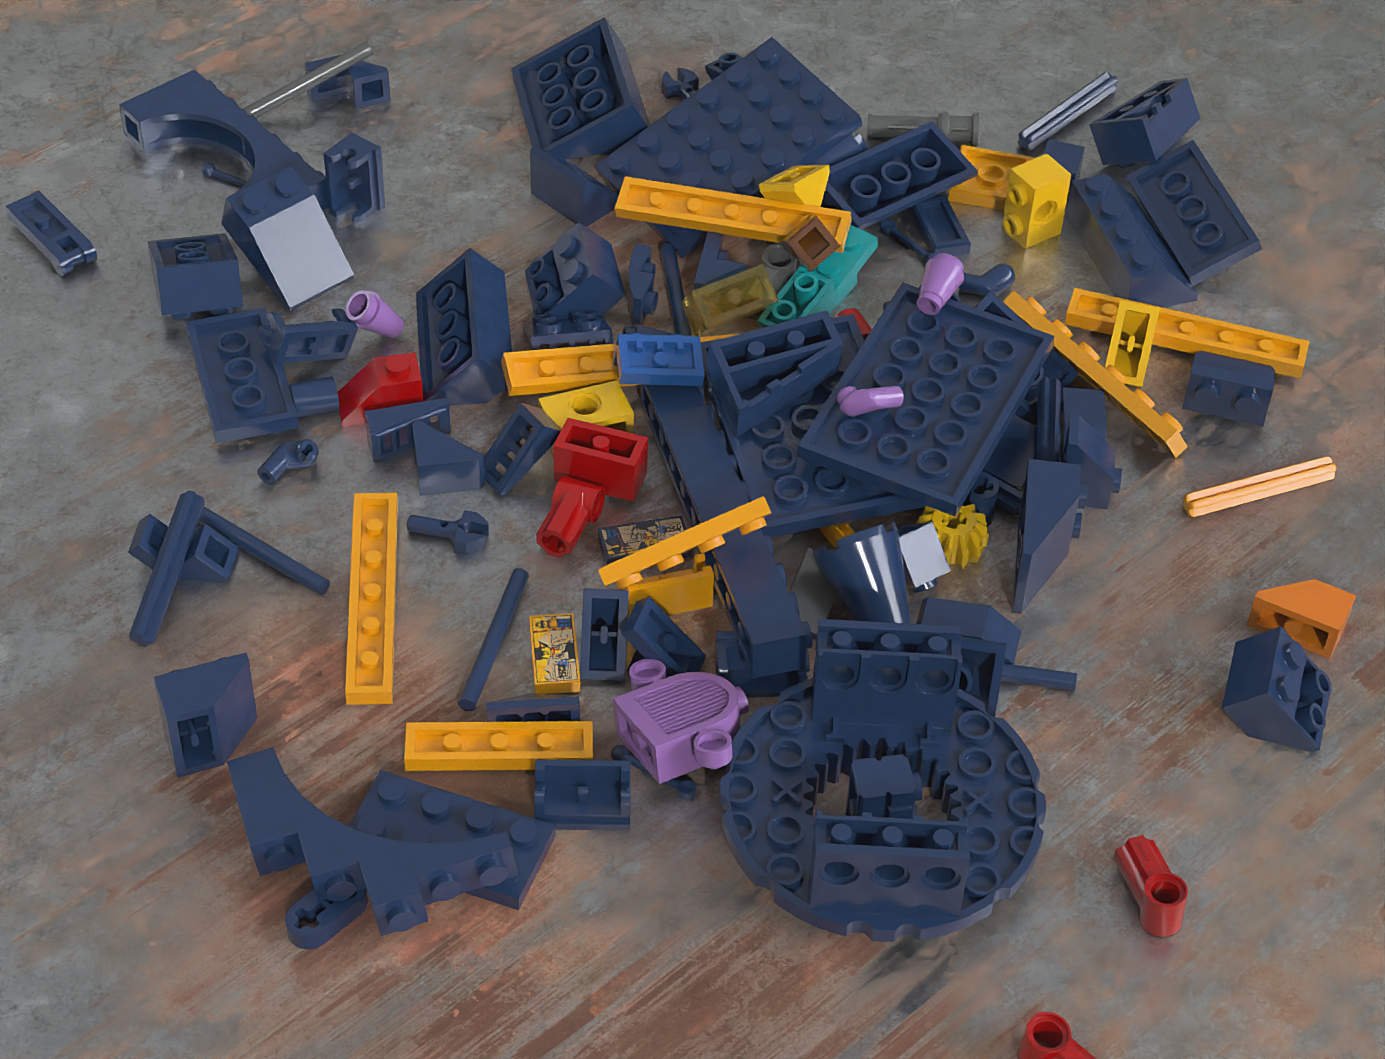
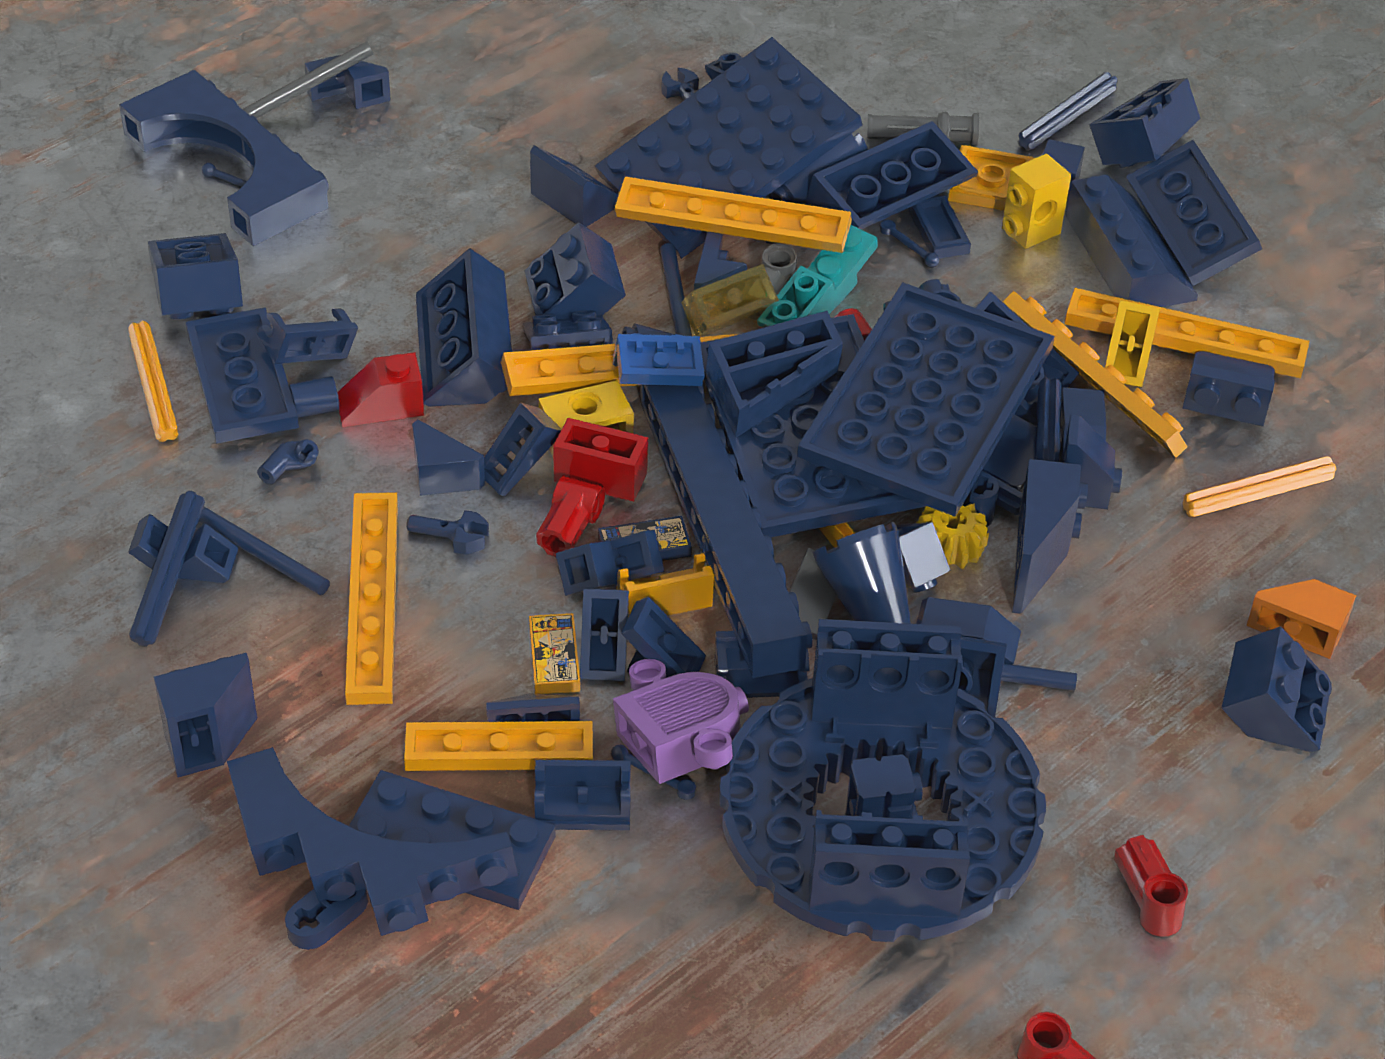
(51, 232): dark blue plate -> none
(153, 381): none -> light orange axle
(286, 238): slope -> none
(354, 177): dark blue hinge -> none
(373, 314): medium lavender cone -> none
(391, 428): dark blue slope -> none
(493, 640): dark blue bar -> none
(581, 94): dark blue slope -> none
(598, 563): none -> dark blue slope
(641, 293): dark blue slope -> none
(668, 552): light orange plate -> none
(798, 185): yellow slope -> none
(810, 242): reddish brown slope -> none
(858, 402): medium lavender arm -> none
(940, 280): medium lavender cone -> none
(994, 280): dark blue arm -> none

